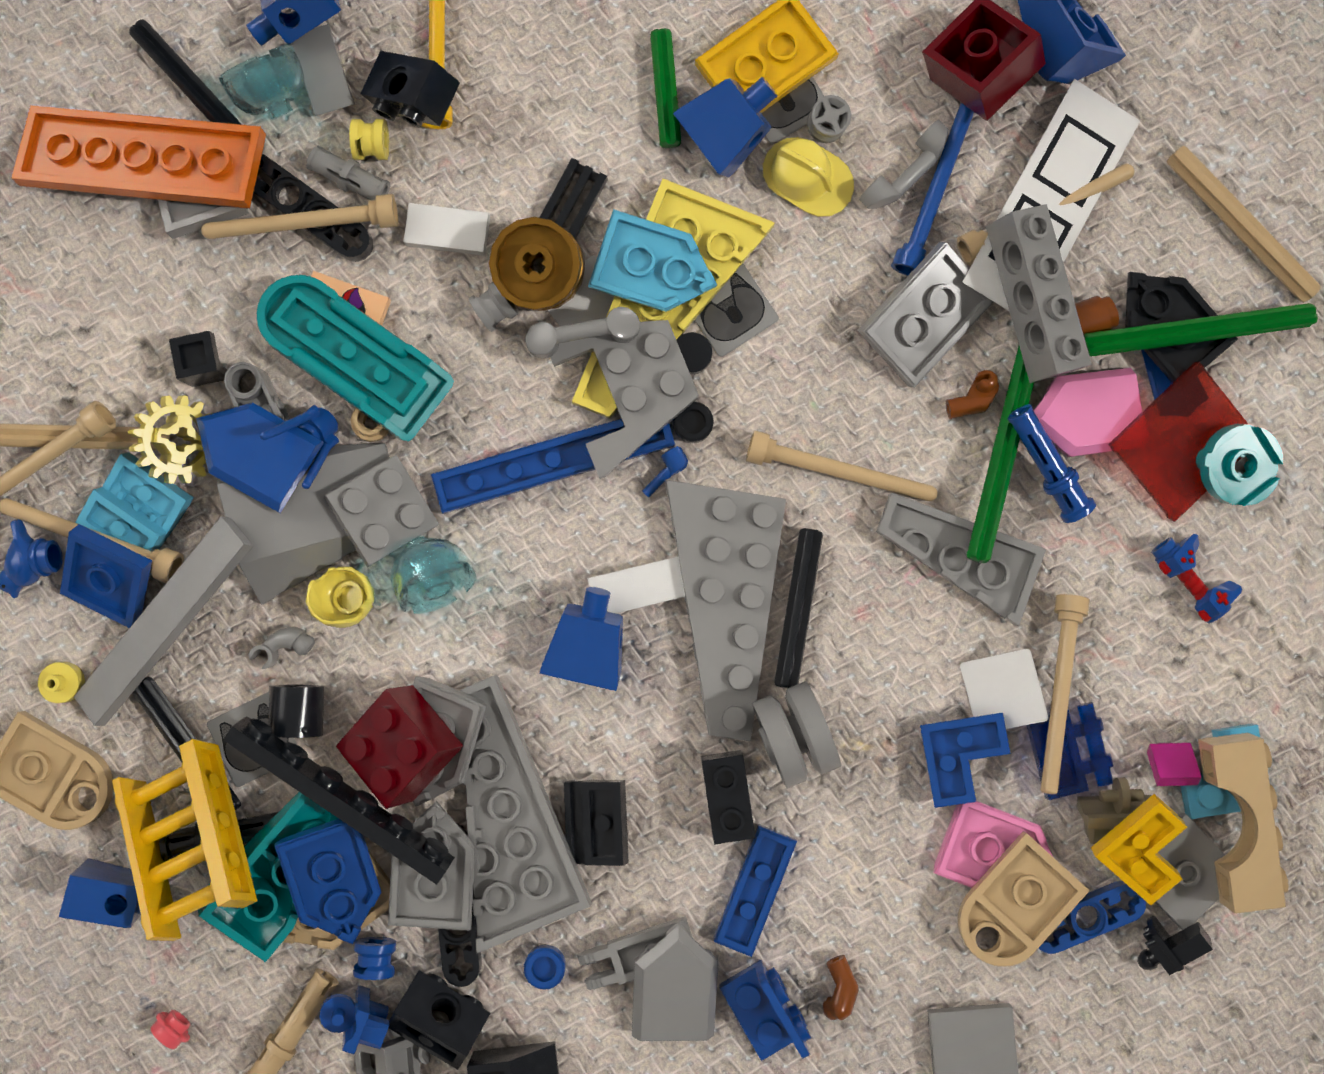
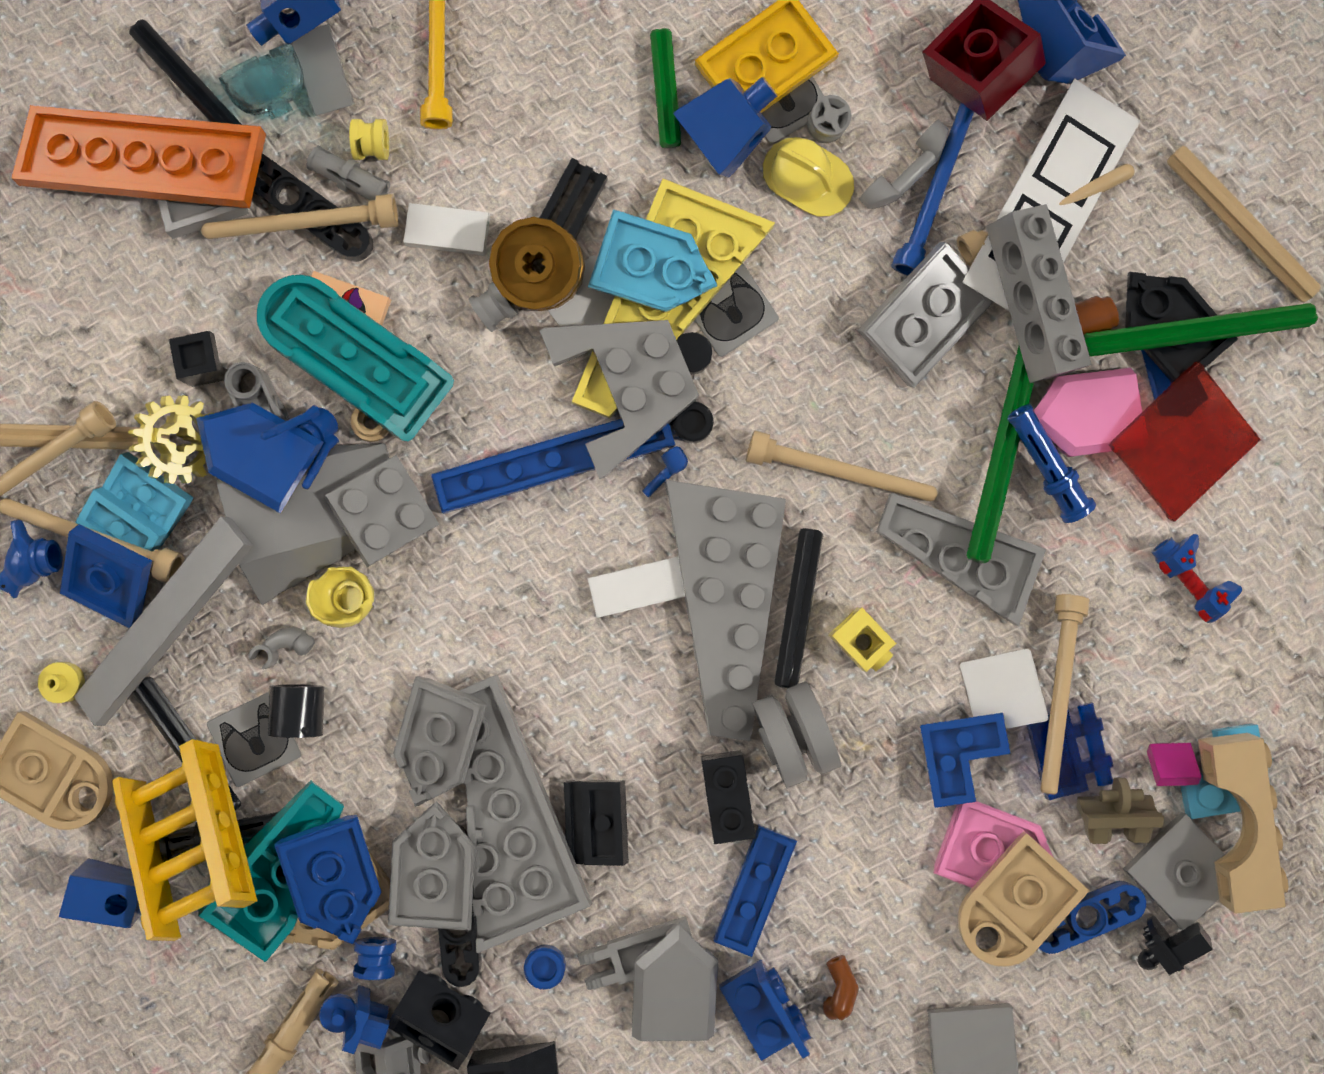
(171, 1029): coral plate -> none
(329, 791): black plate -> none
(399, 746): dark red brick -> none
(409, 89): black brick -> none
(429, 574): clear light blue cylinder -> none
(587, 643): blue torso -> none
(620, 324): light grey bar -> none
(859, 623): none -> light yellow brick
(978, 397): dark orange arm -> none
(1134, 845): yellow plate -> none
(1219, 459): plate -> none

